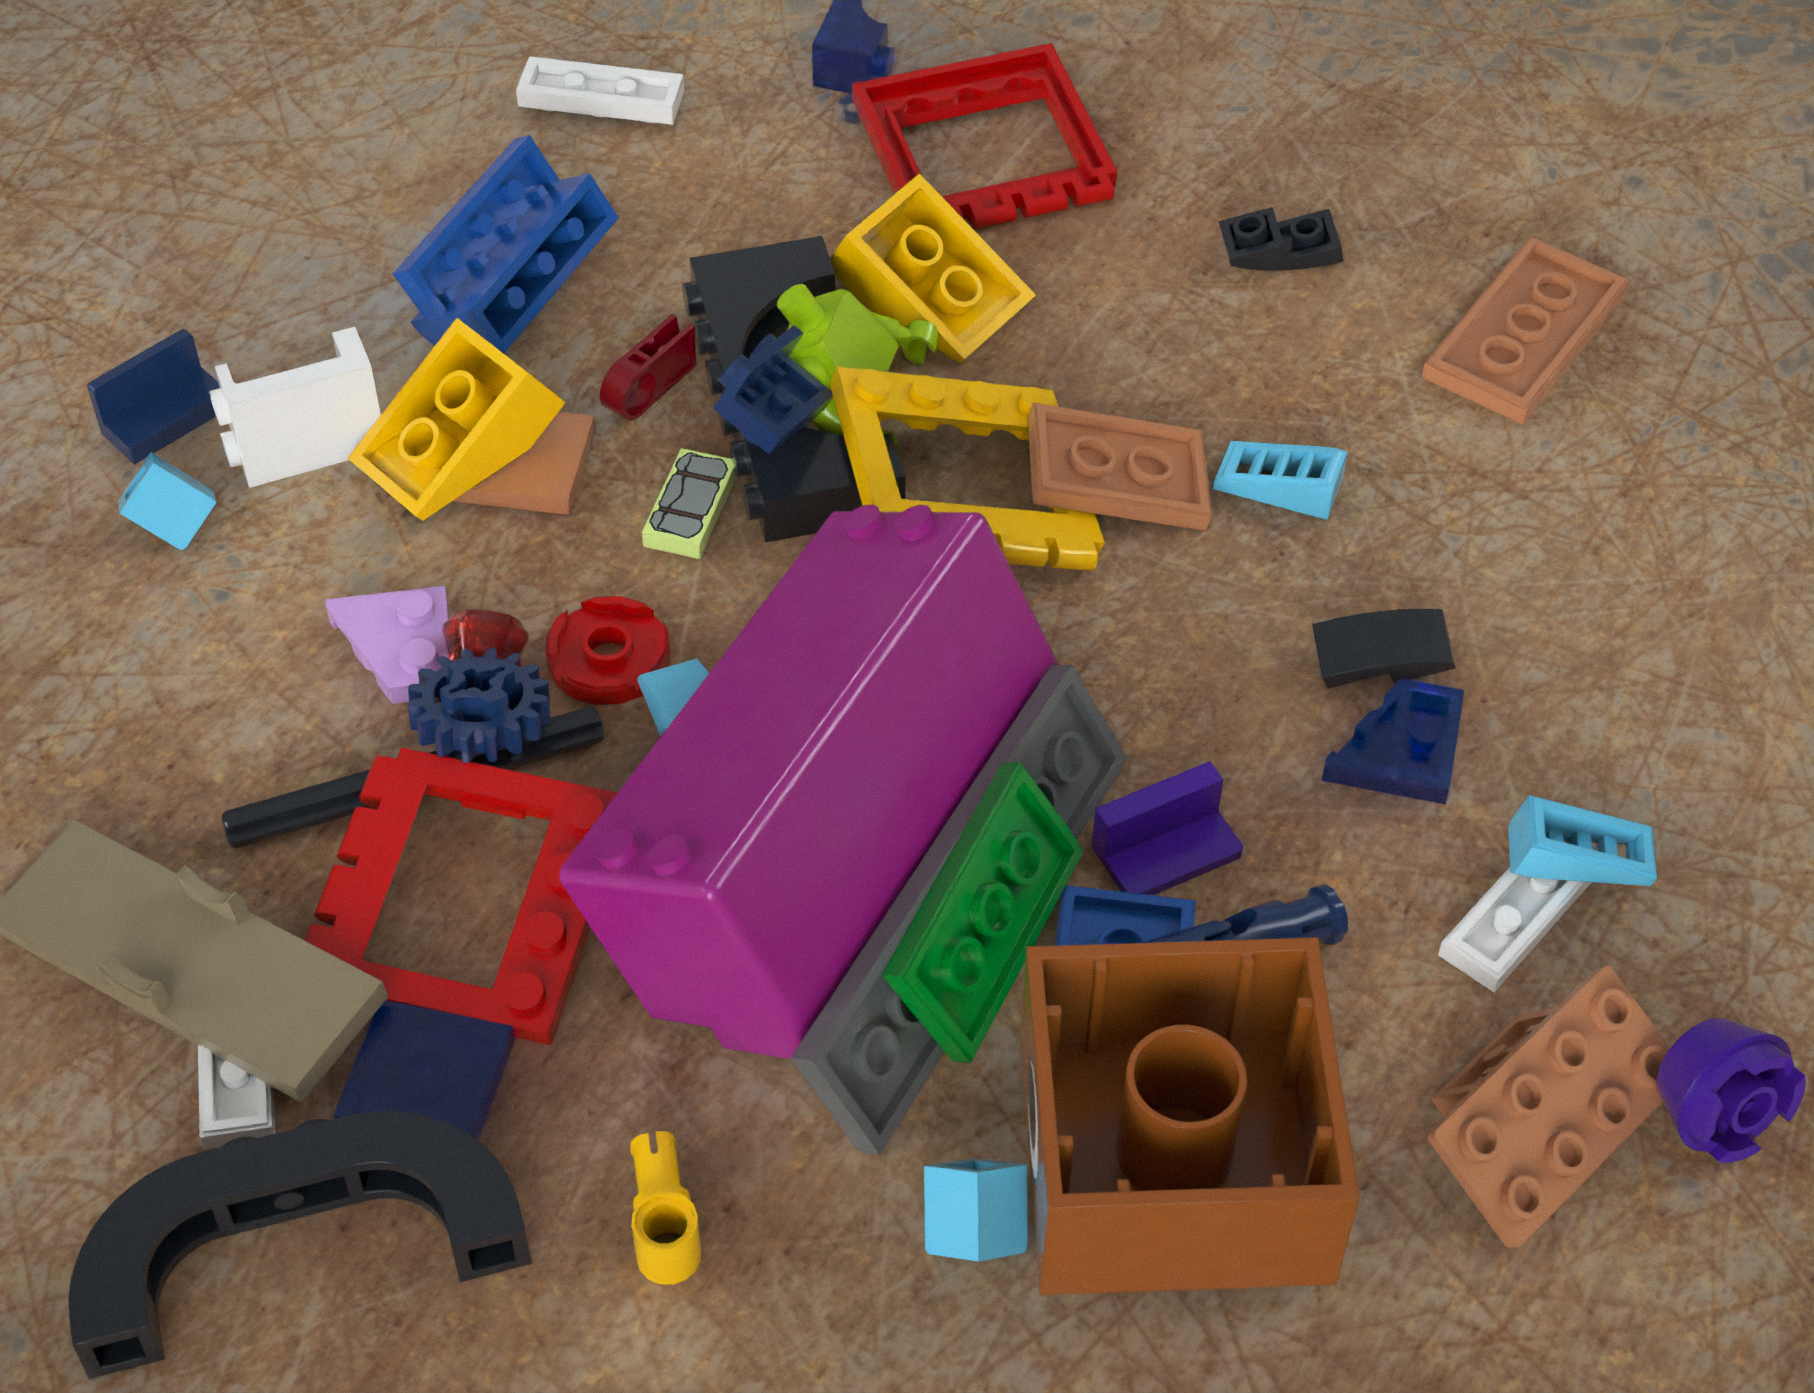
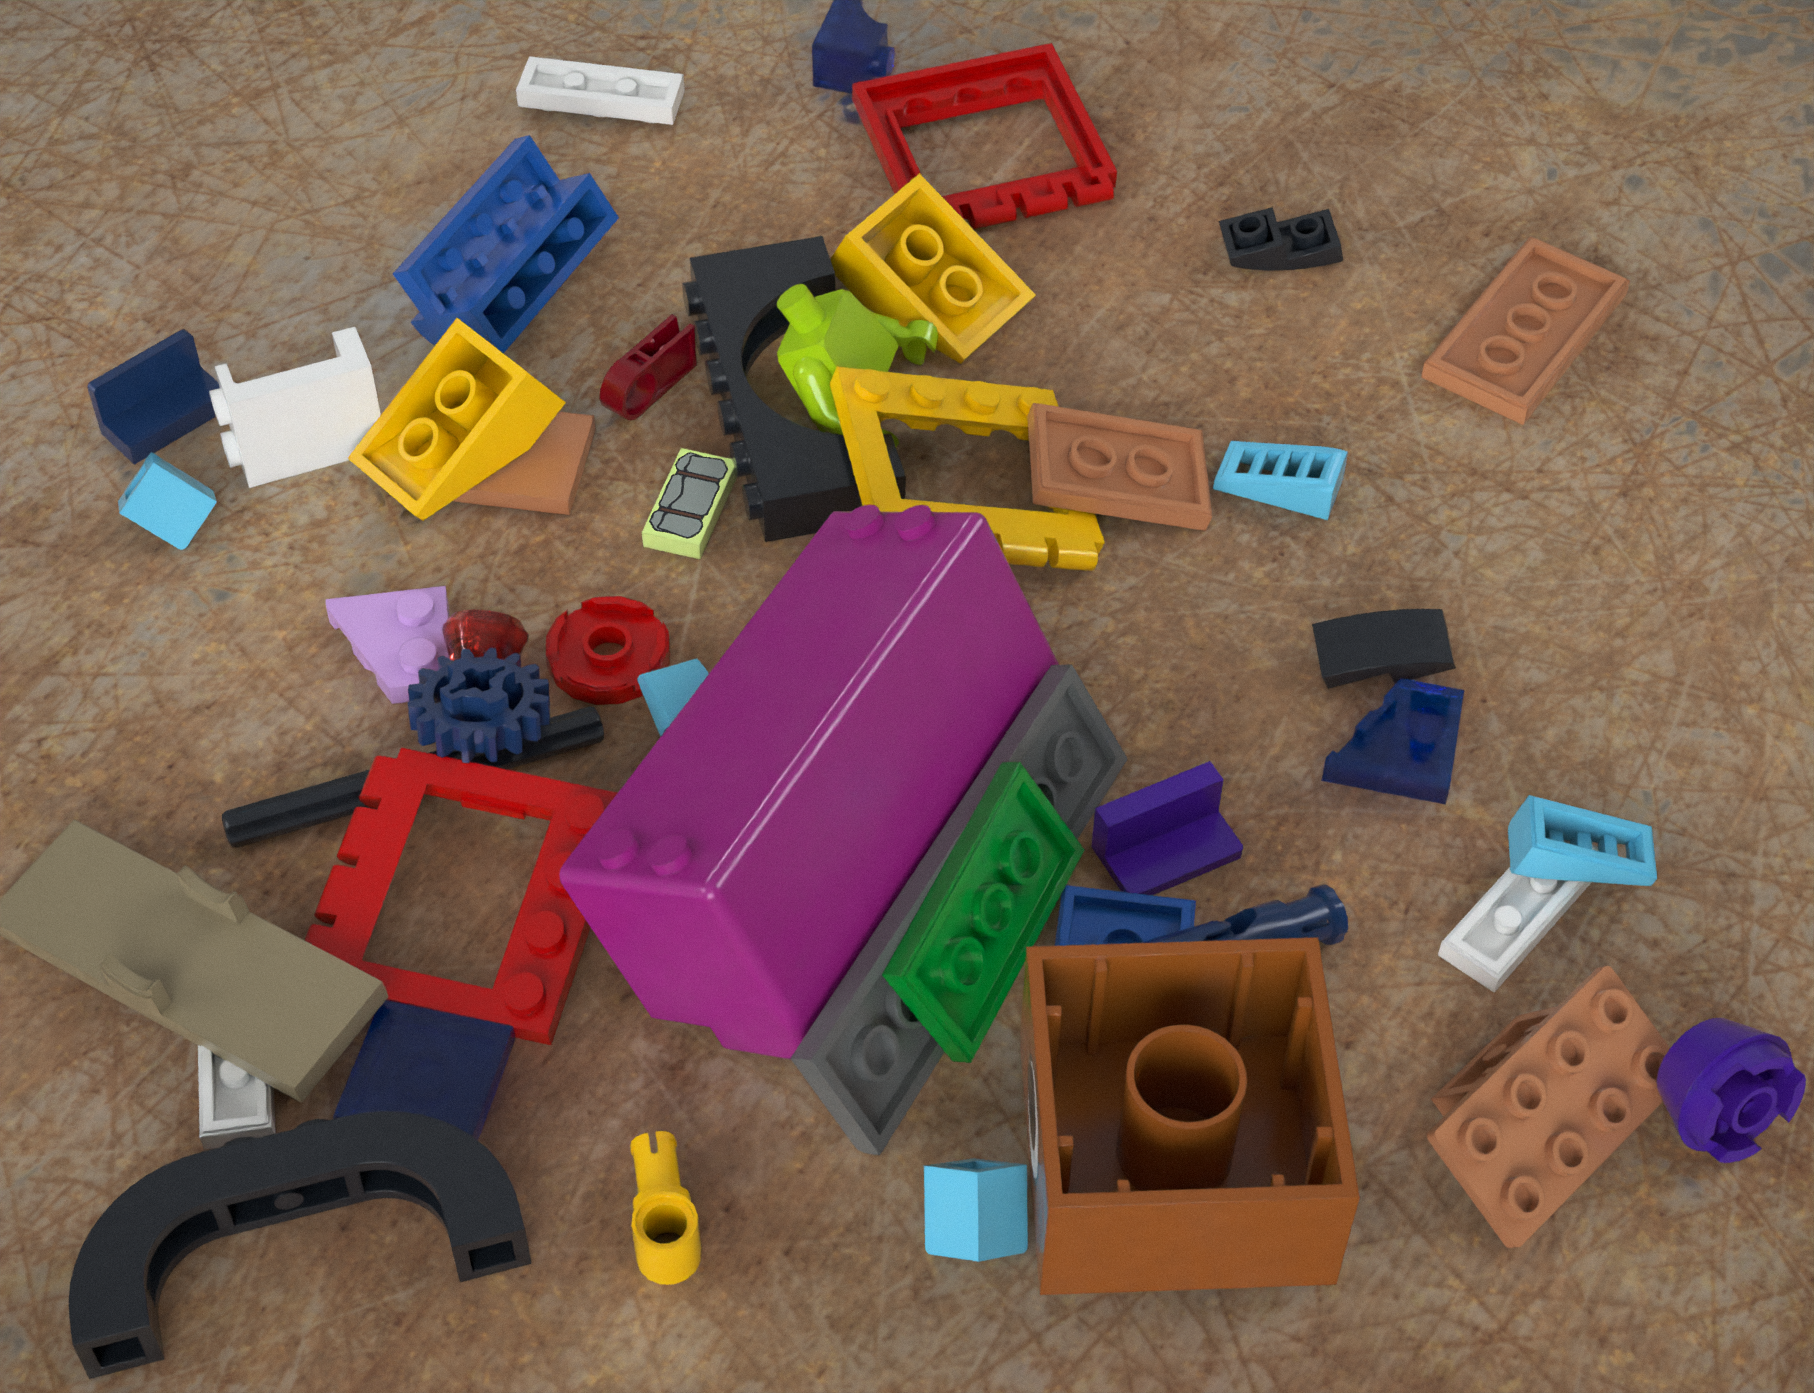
(771, 393): dark blue bracket -> none

